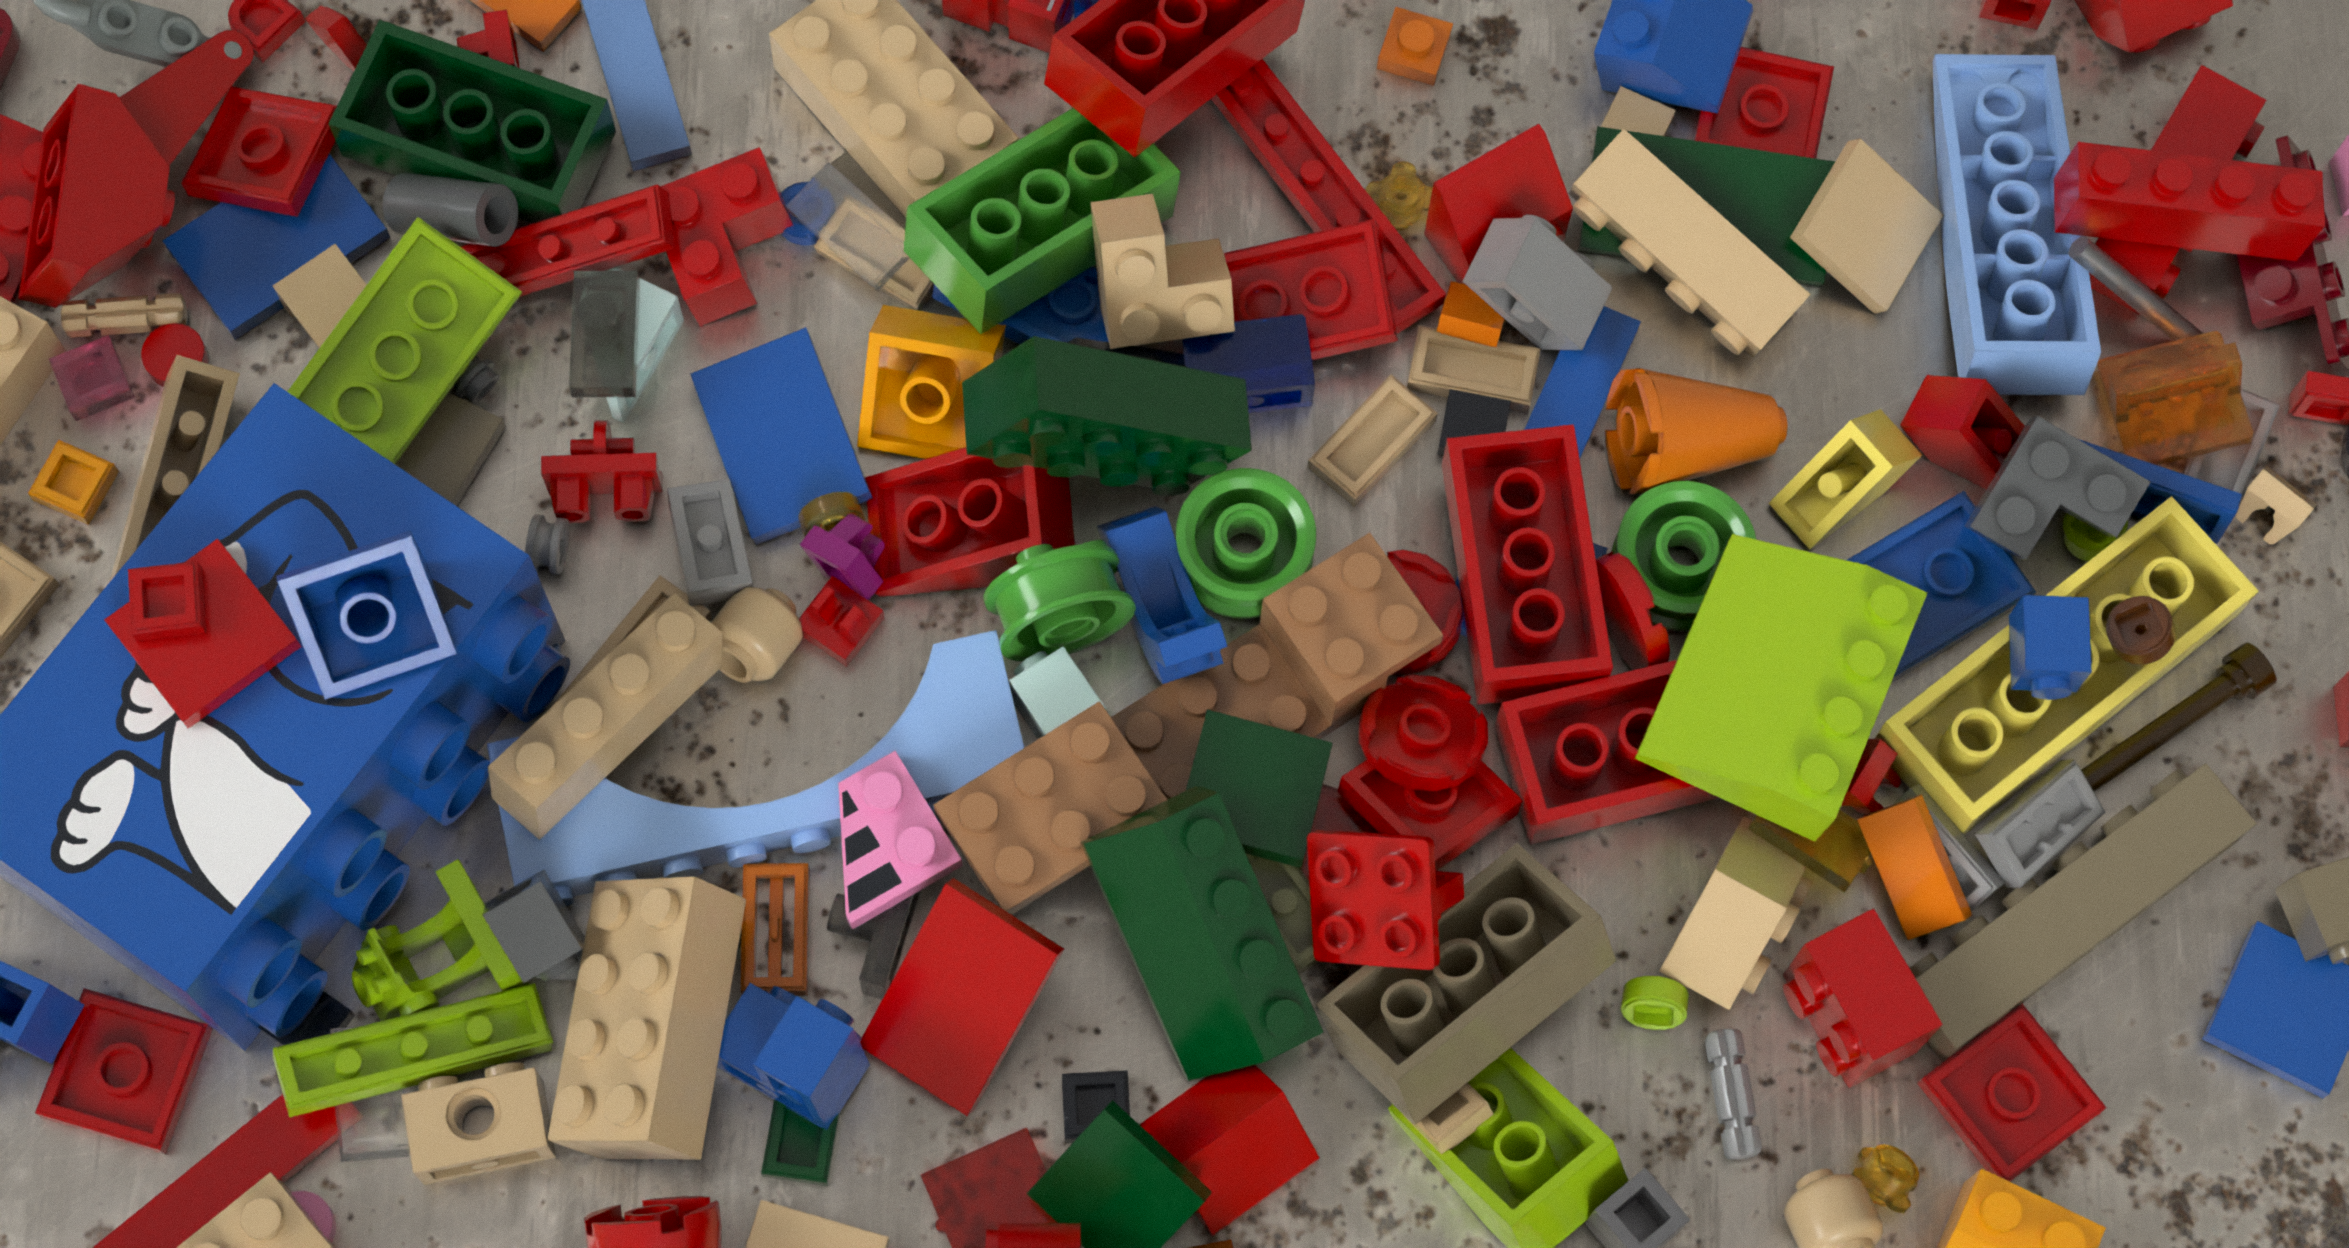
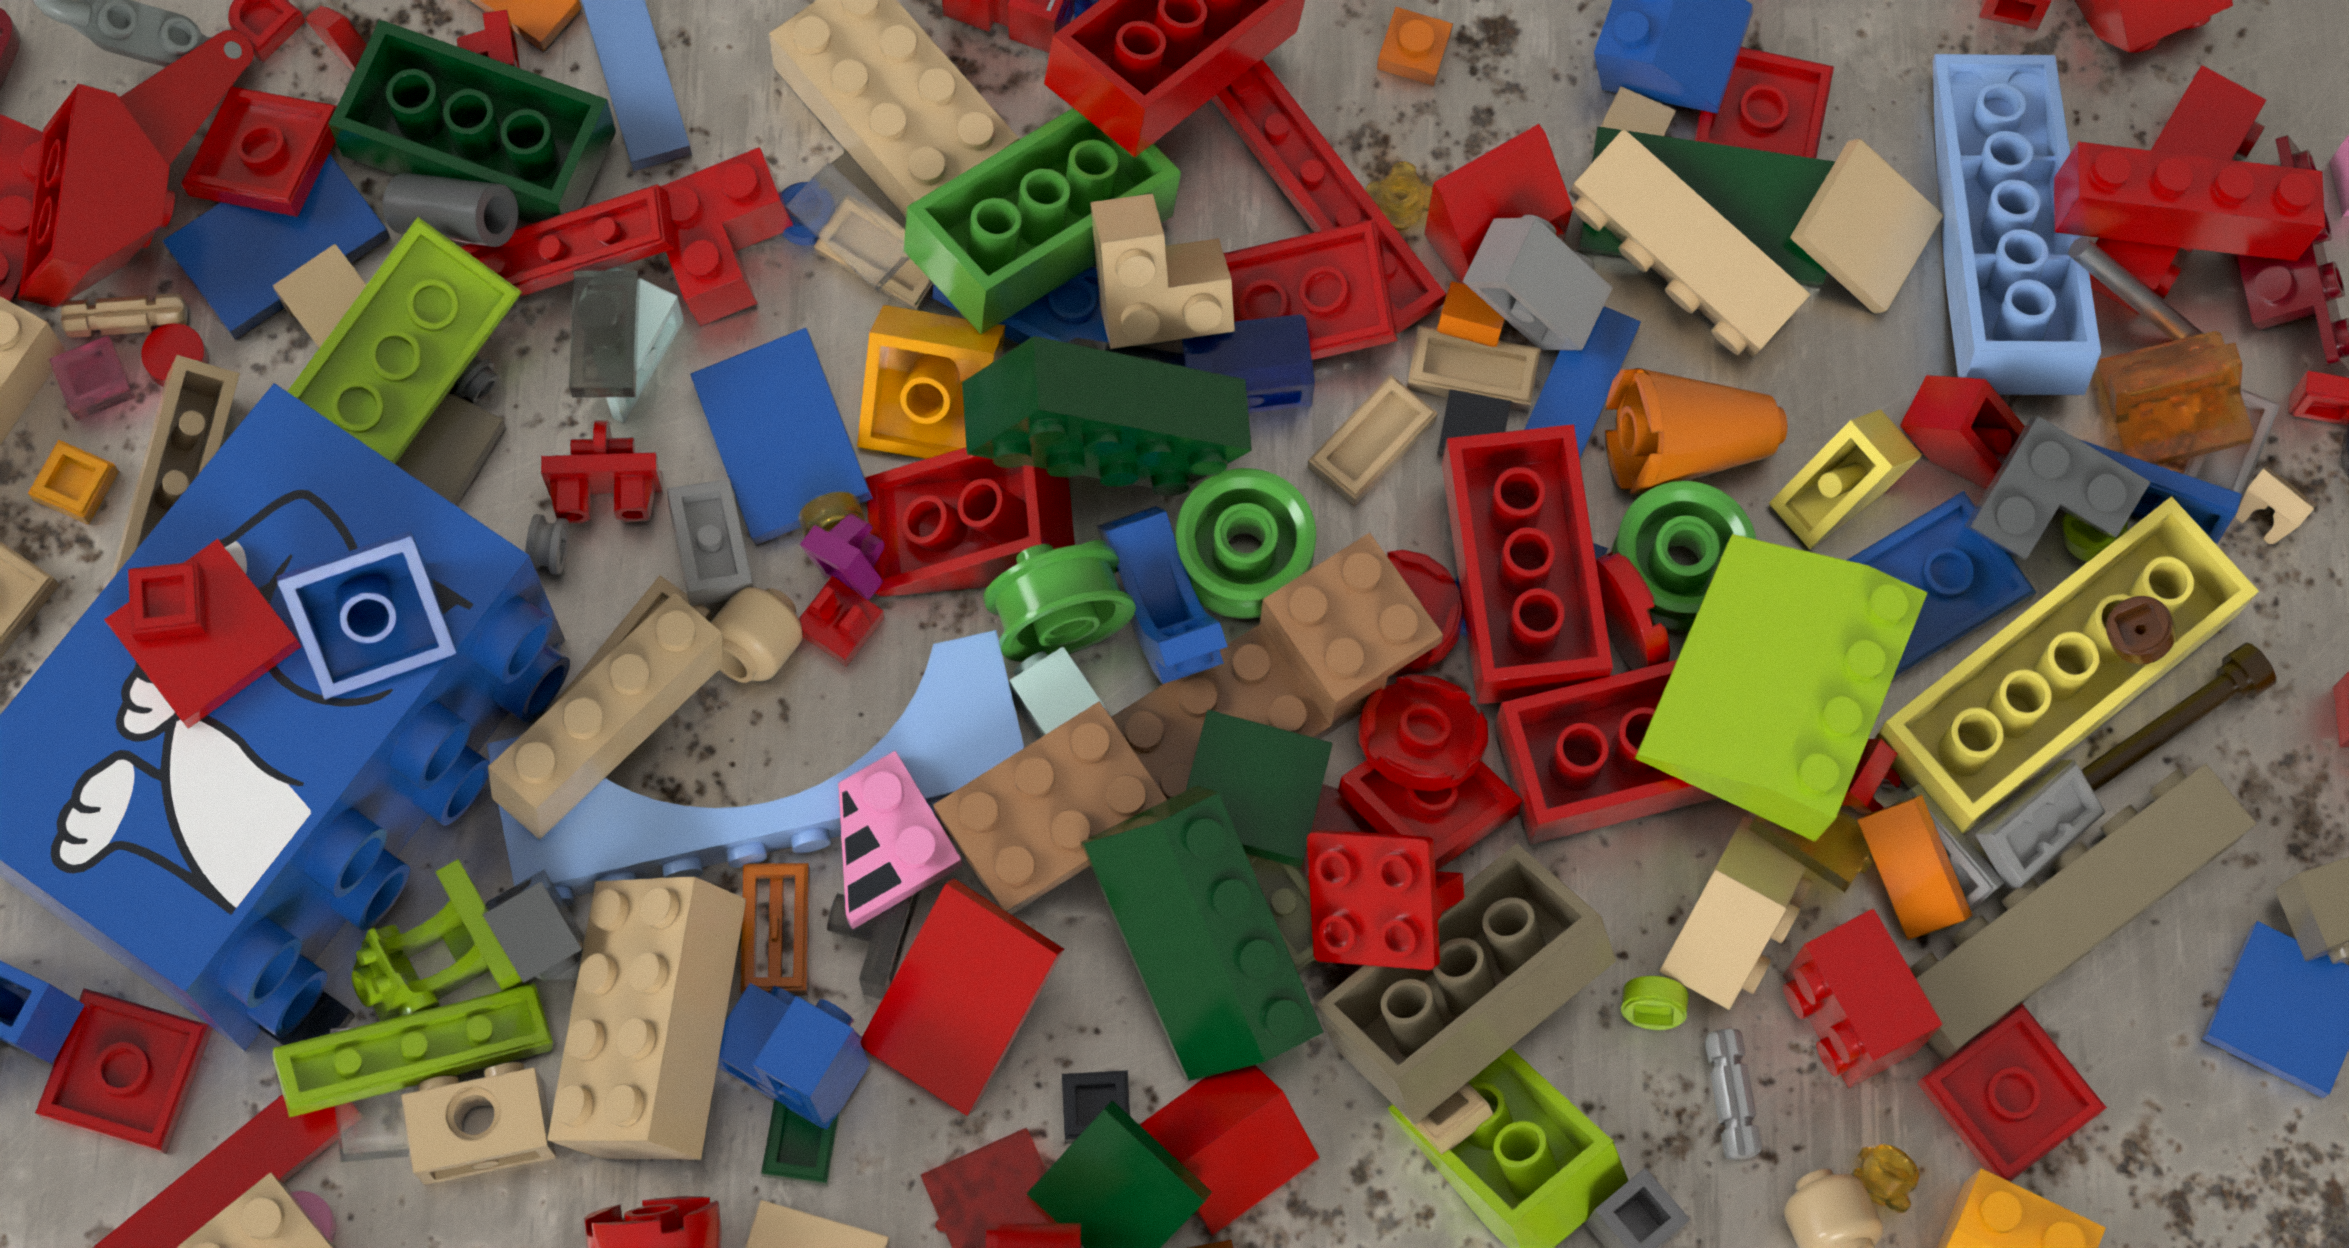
(2050, 645): blue brick -> none

